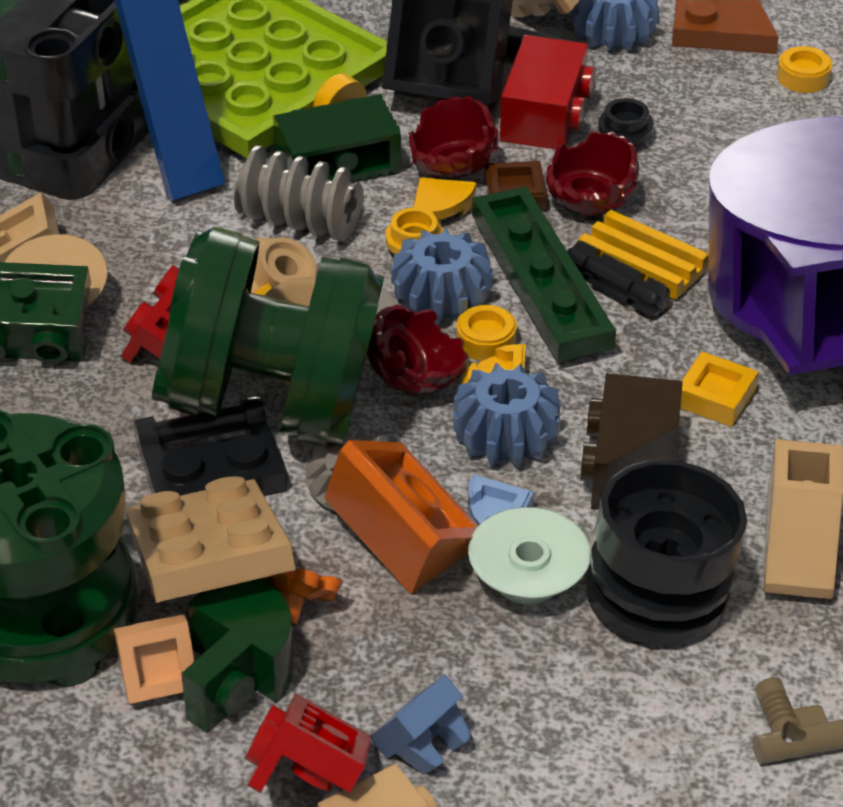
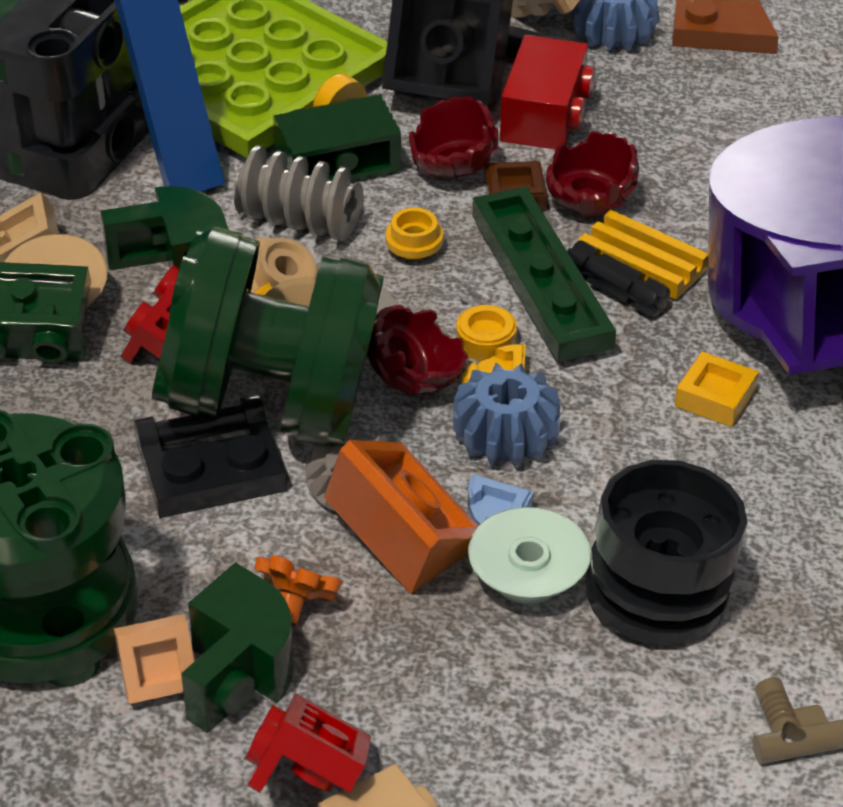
(158, 229): none -> dark green brick
(208, 538): tan plate -> none
(412, 726): medium blue tile -> none
(442, 274): medium blue gear -> none
(444, 196): yellow tile -> none
(628, 119): black plate -> none
(632, 426): dark brown slope -> none
(803, 518): tan slope -> none
(804, 69): yellow tile -> none

